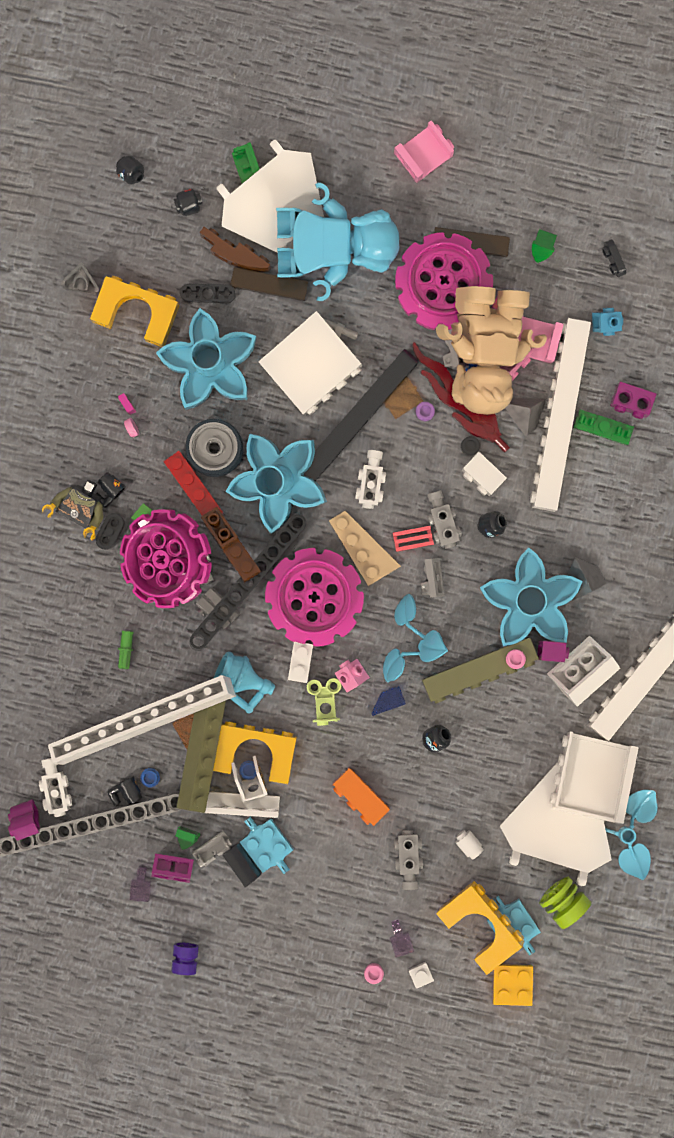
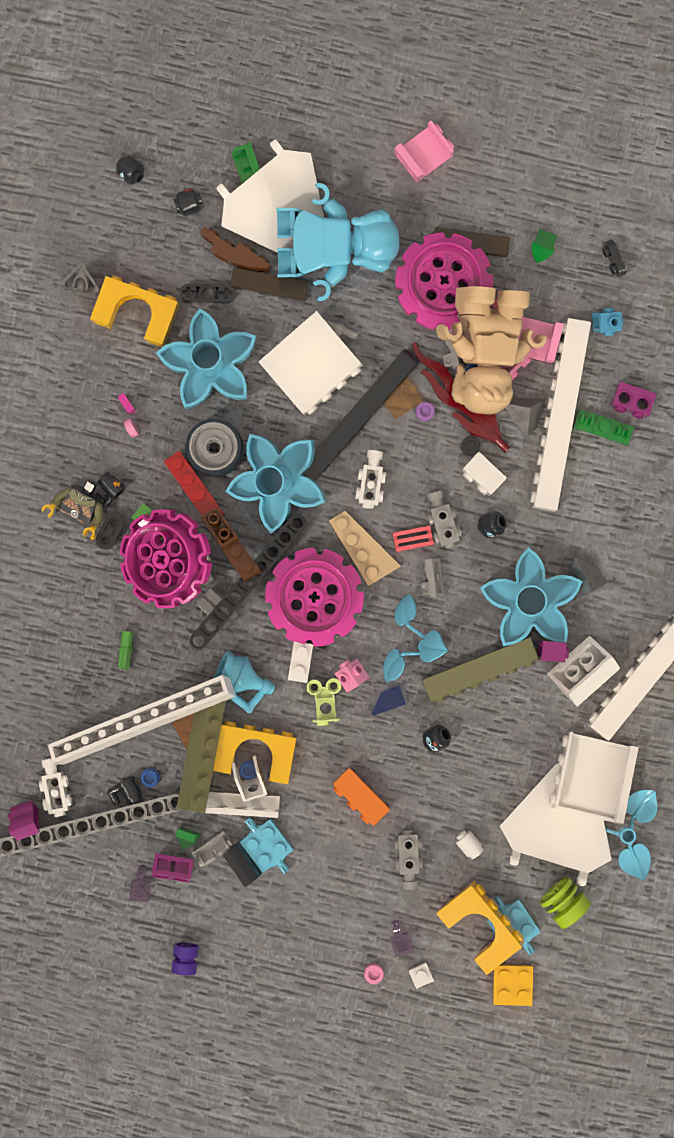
(515, 659): bright pink tile -> none

